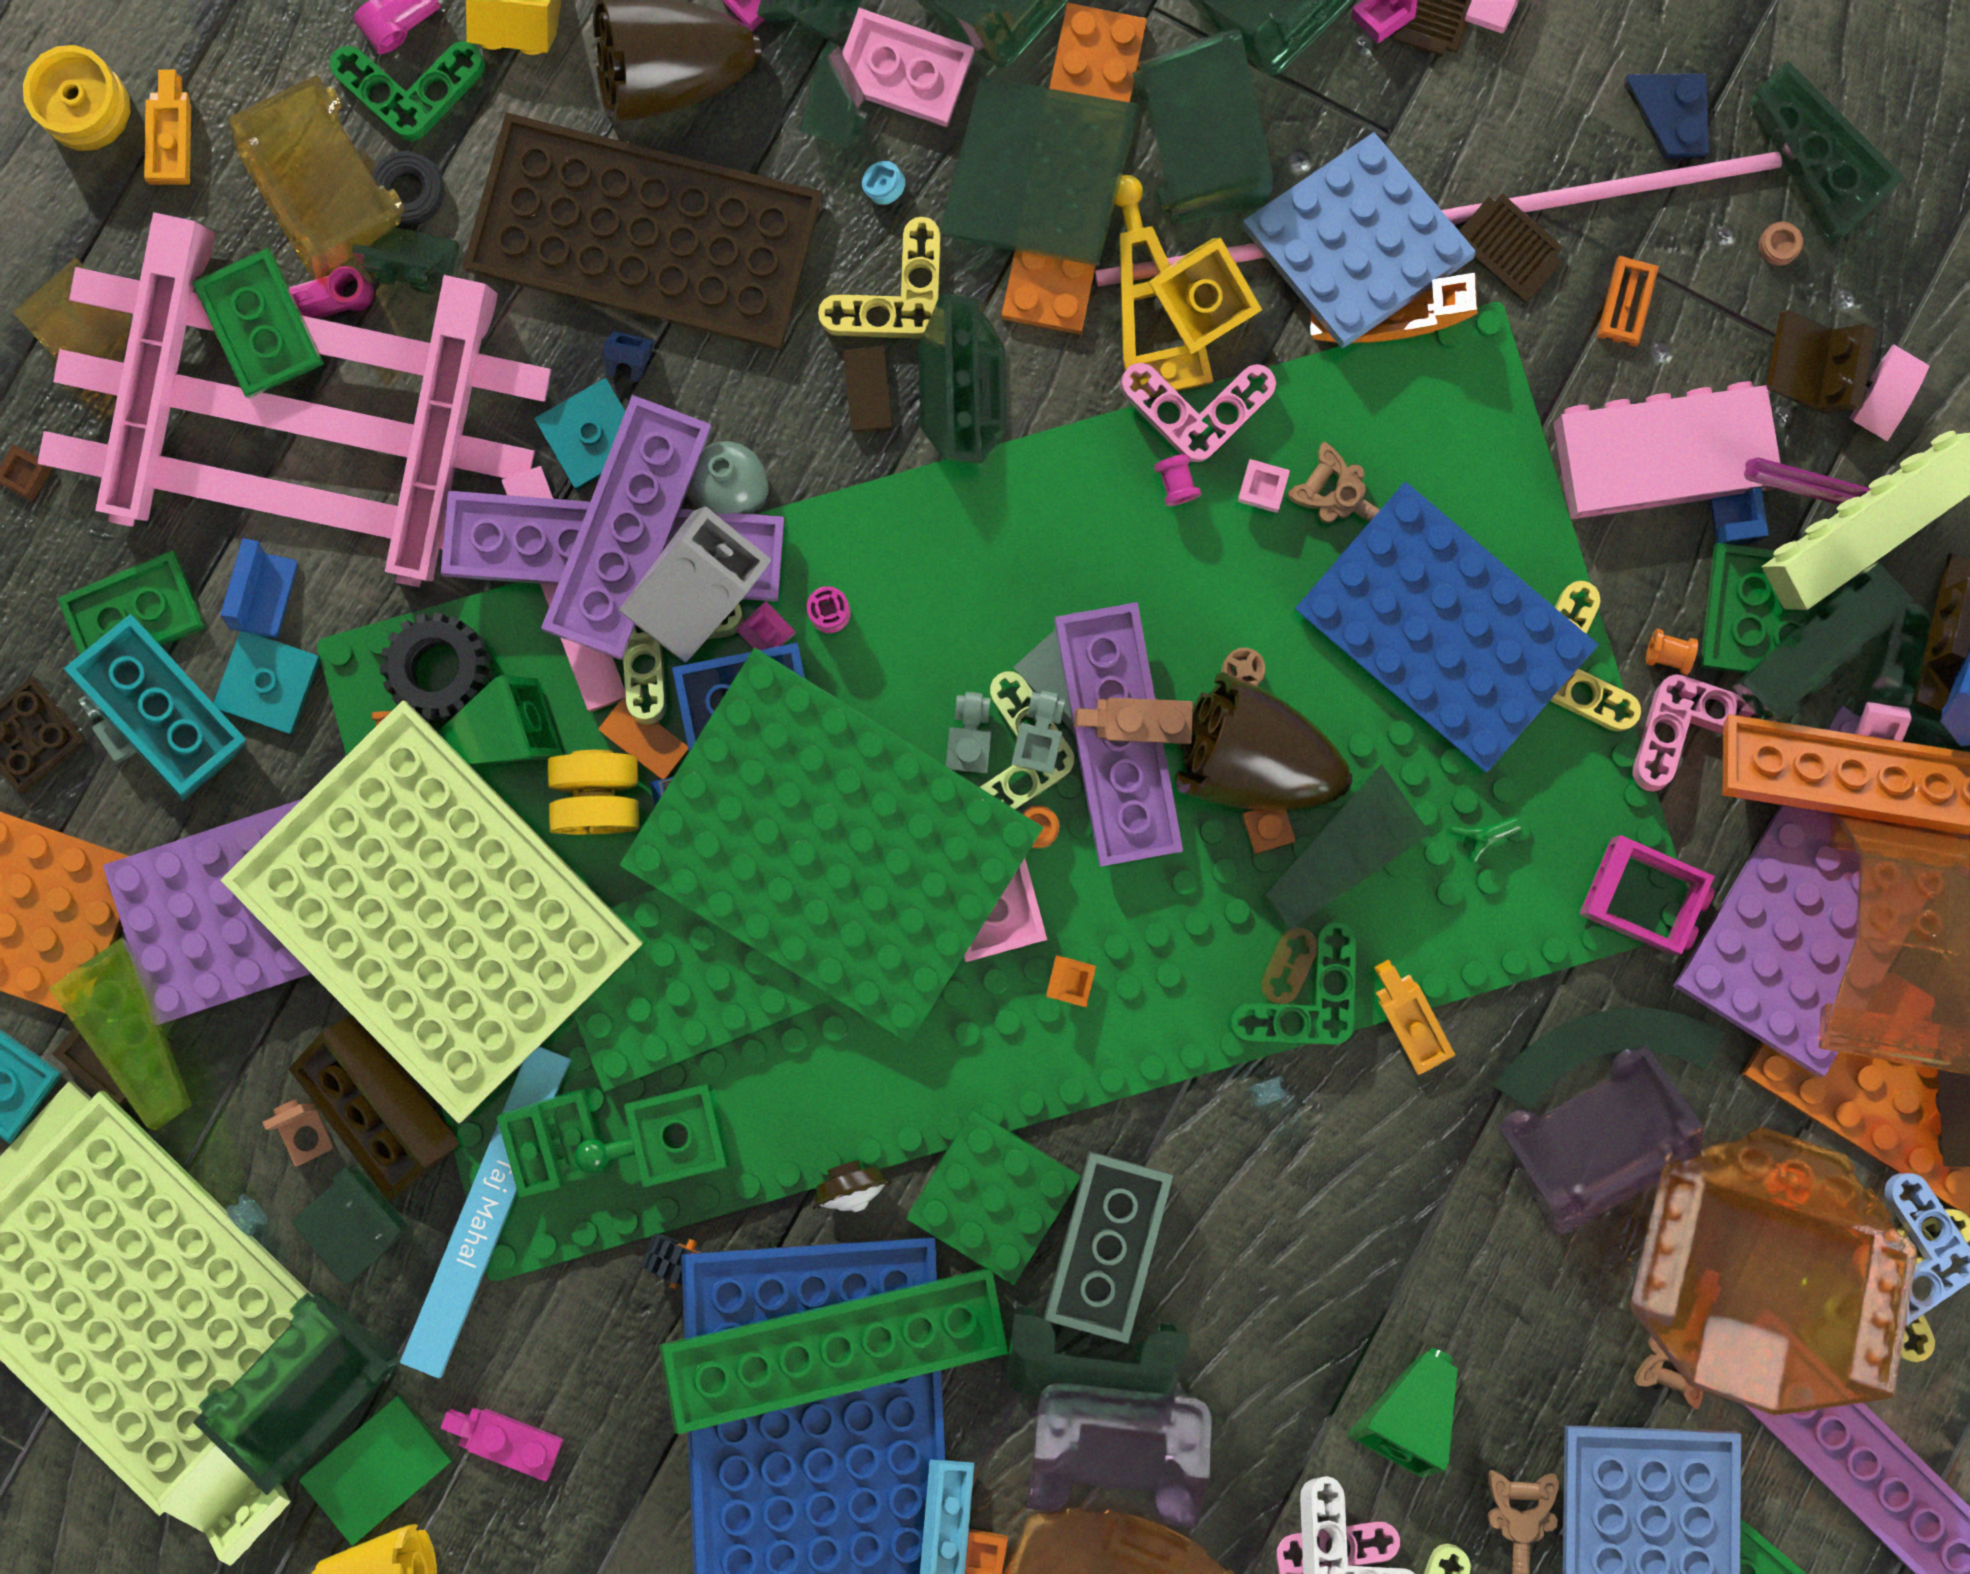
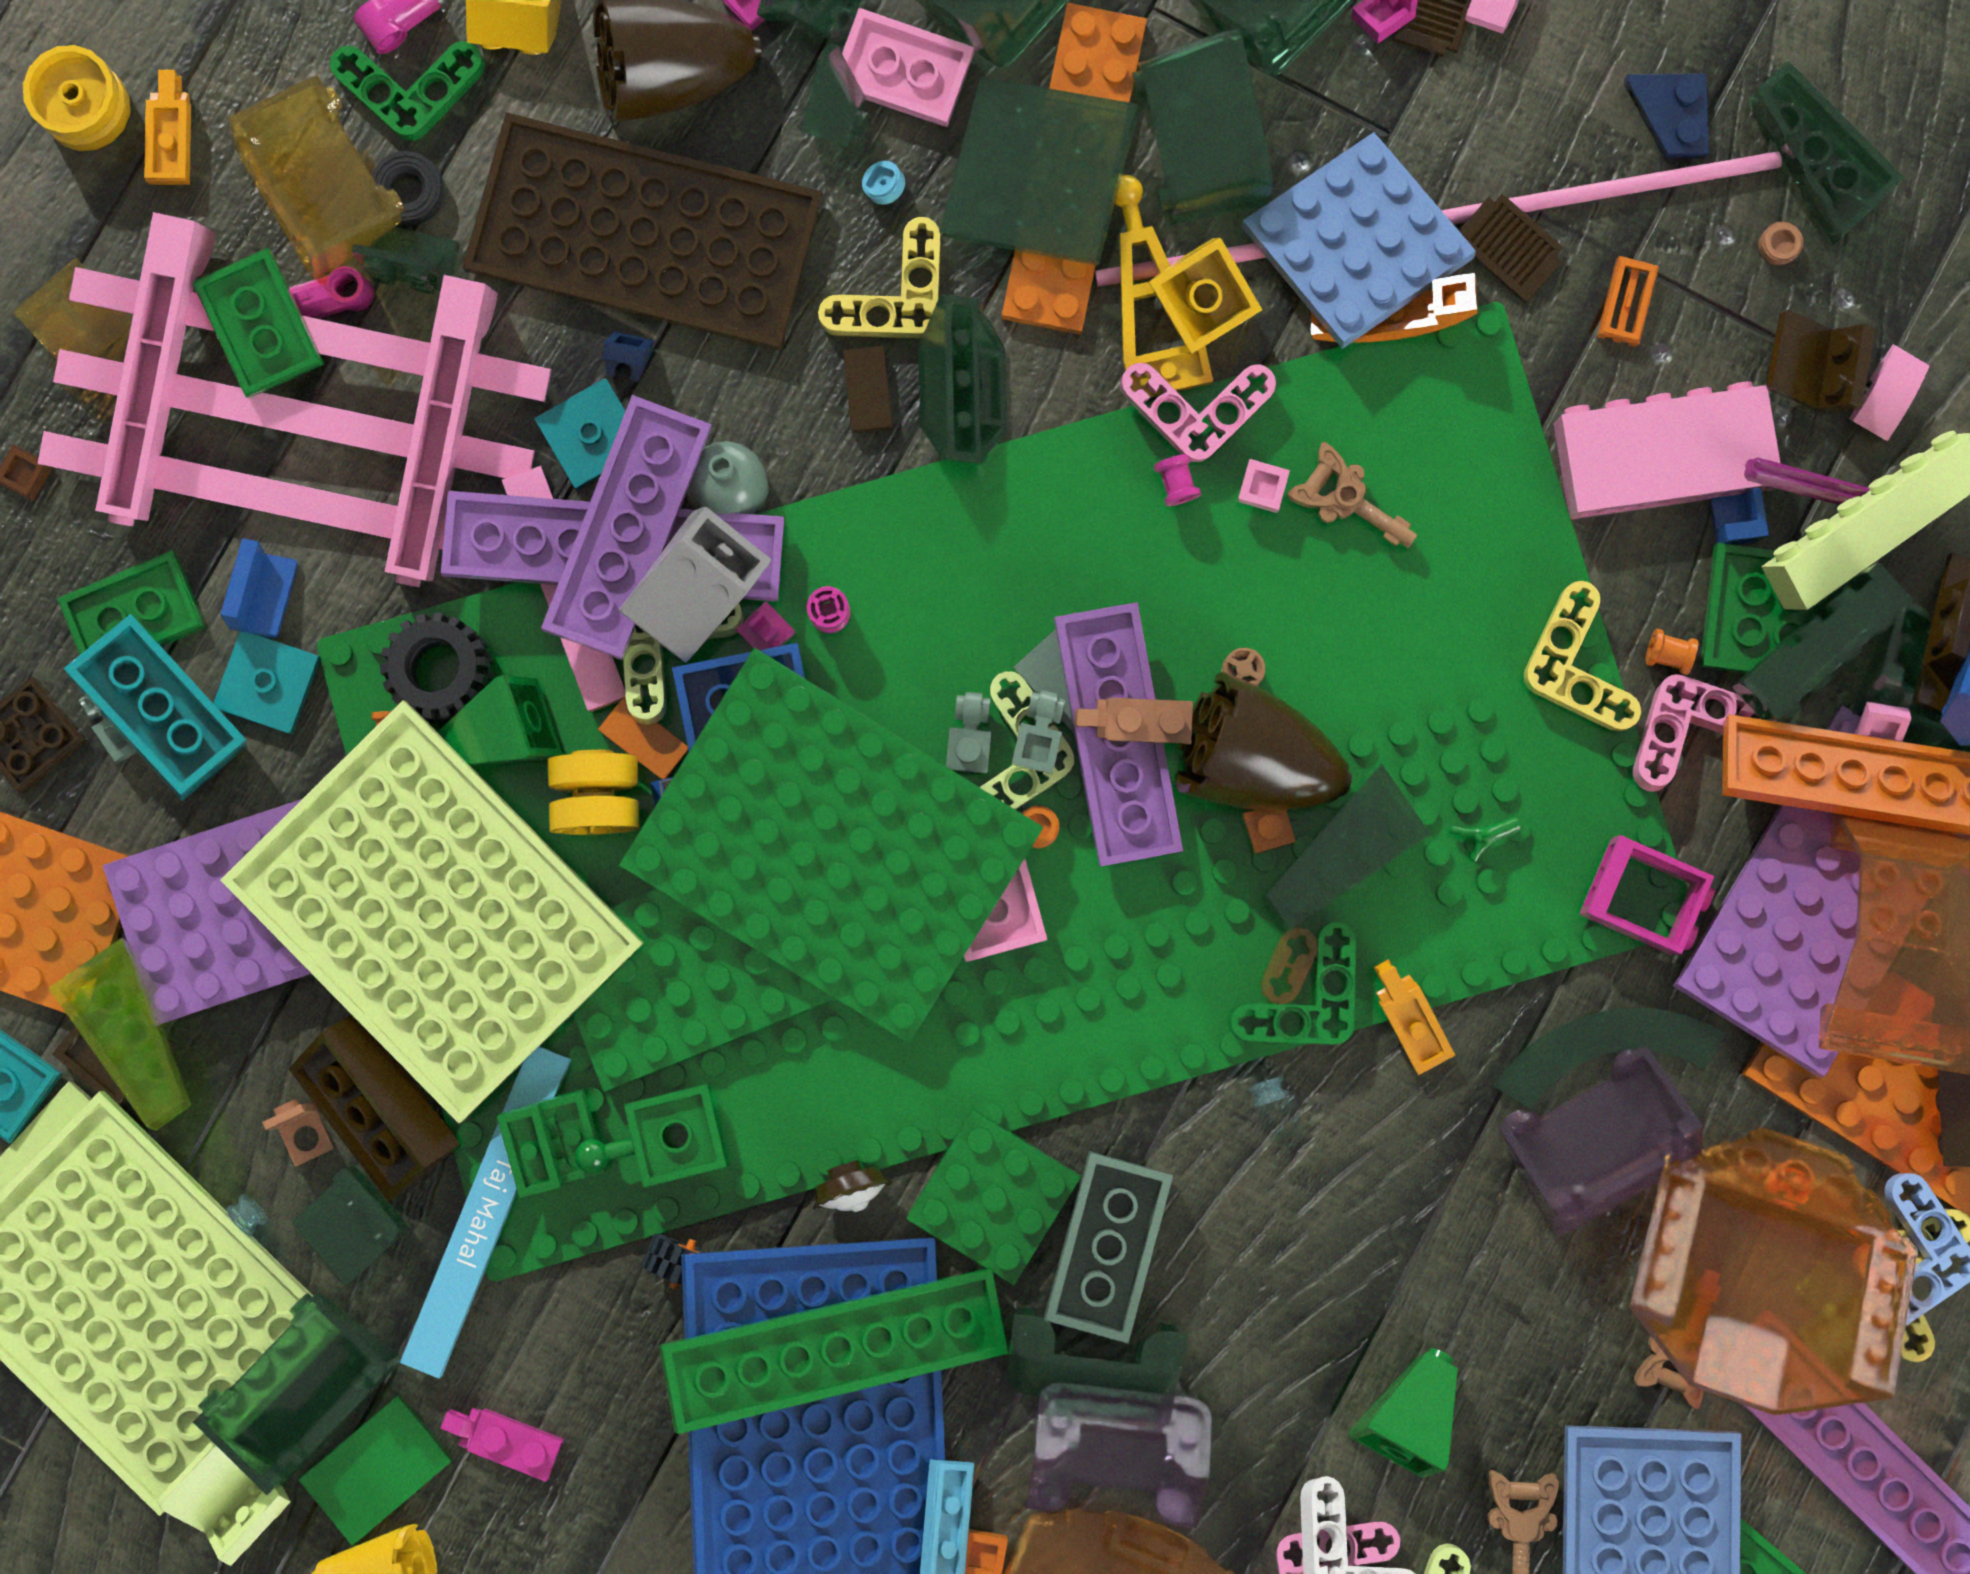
(1071, 981): orange plate -> none
(1446, 627): blue plate -> none

